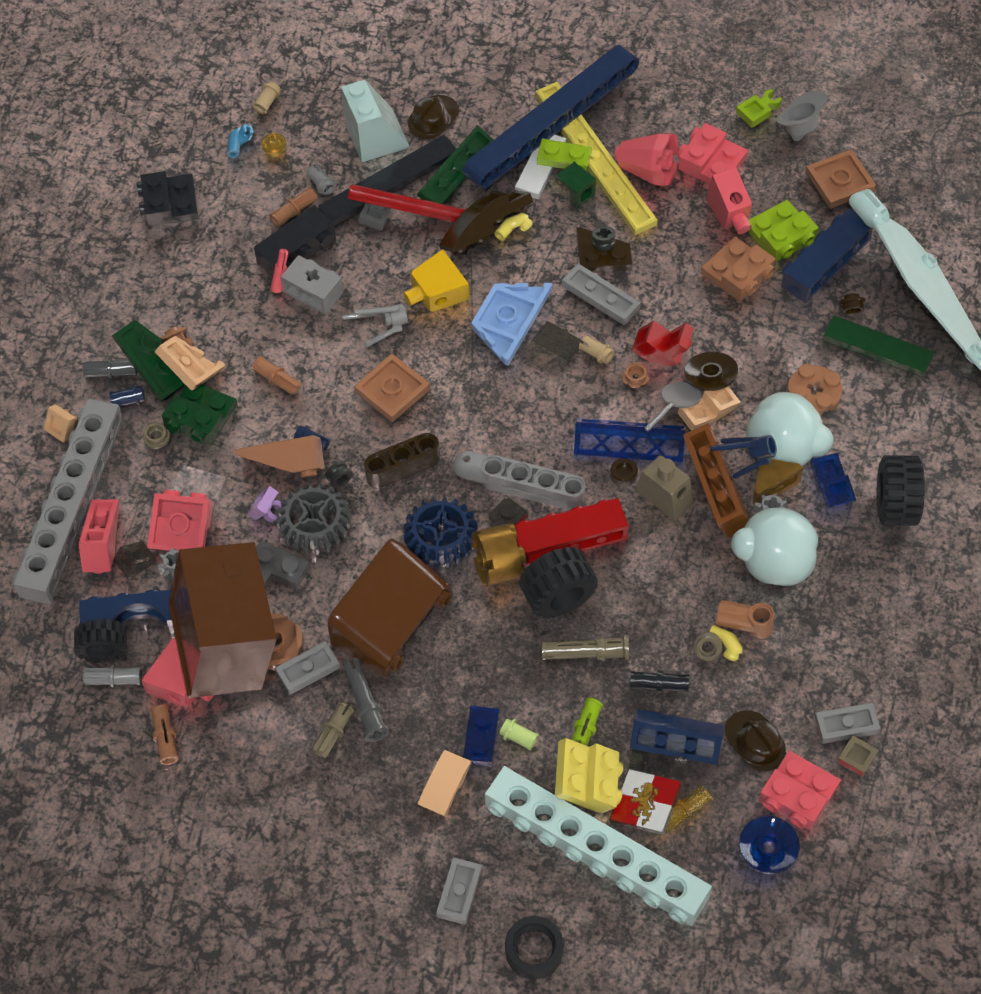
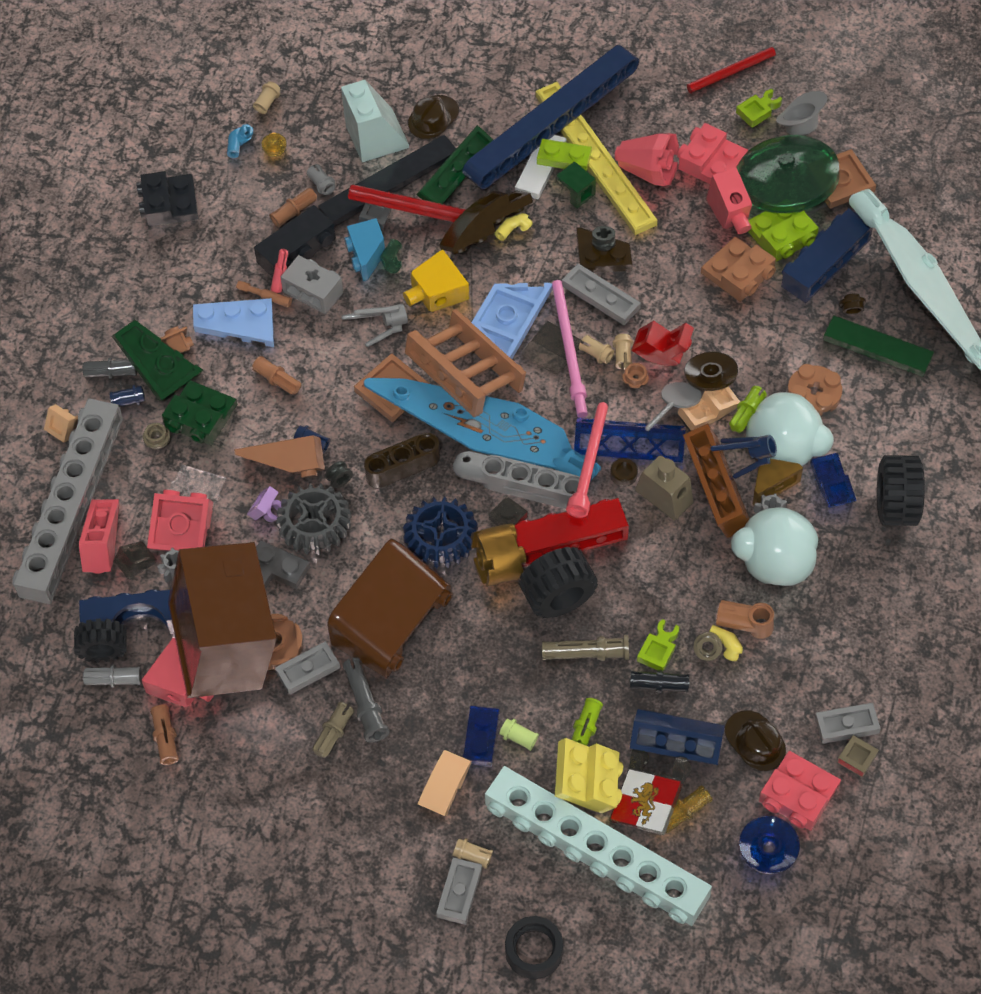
(188, 362): light nougat wing -> none
(239, 319): none -> light blue wing
(265, 294): none -> nougat piece
(367, 245): none -> dark azure slope
(389, 257): none -> clear green arm
(458, 382): none -> nougat fence
(472, 853): none -> tan pin
(501, 429): none -> dark azure wing
(577, 389): none -> bright pink bar
(579, 503): none -> coral piece
(622, 345): none -> tan pin
(658, 649): none -> lime plate
(731, 69): none -> red bar
(746, 409): none -> lime axle
(789, 173): none -> clear green dish

